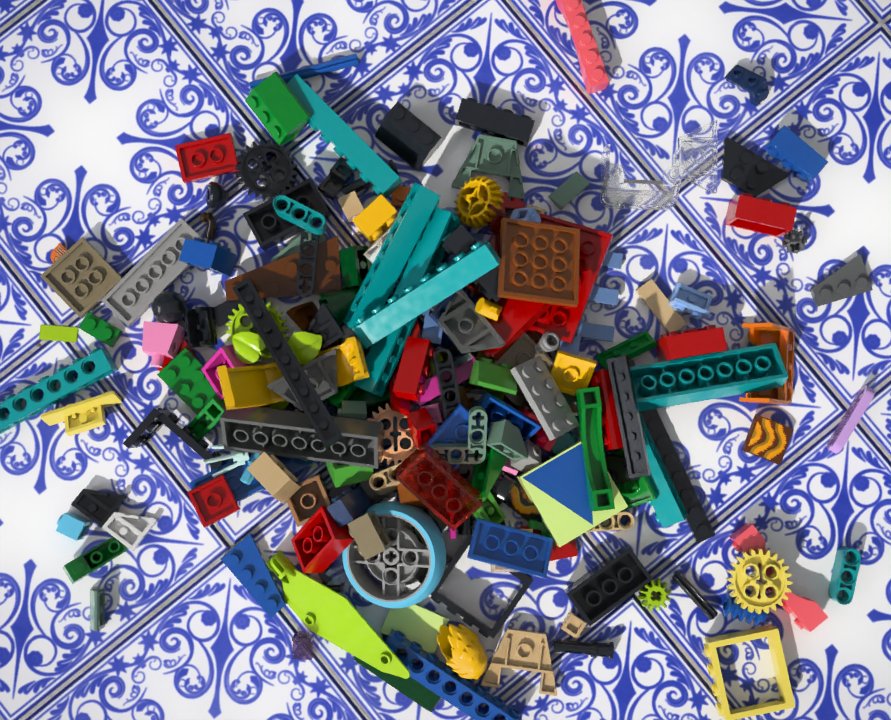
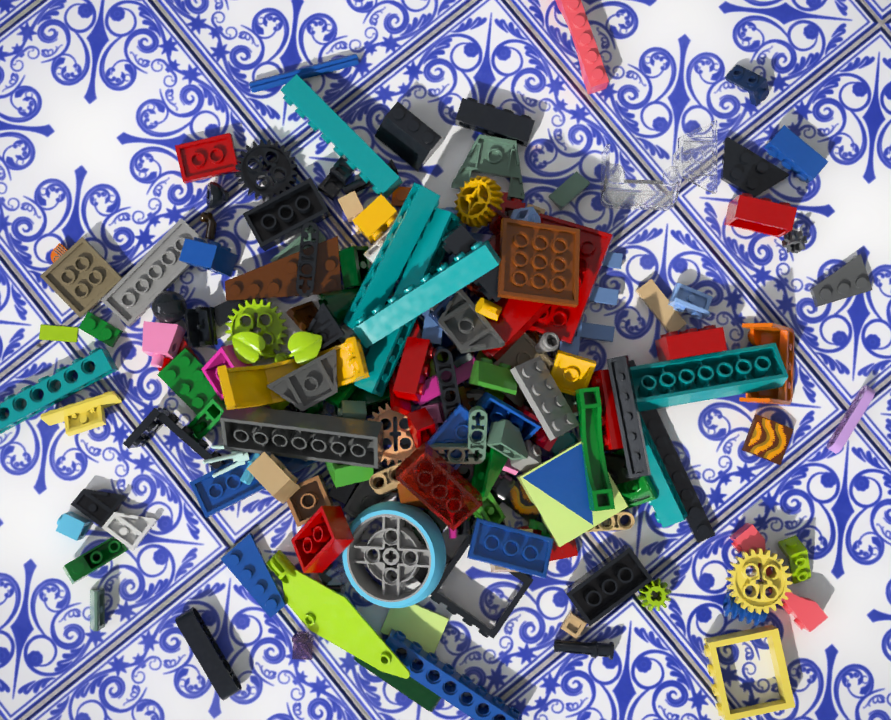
(208, 653): none -> black beam
(214, 500): red tile -> none
(278, 108): green slope -> none
(288, 364): black plate -> none
(293, 208): teal beam -> none
(348, 505): dark blue brick -> none
(369, 535): dark tan brick -> none
(462, 651): yellow head -> none
(522, 651): tan wing -> none
(632, 347): green plate -> none
(694, 595): black axle -> none
(797, 558): none -> lime bracket
(848, 584): teal beam -> none

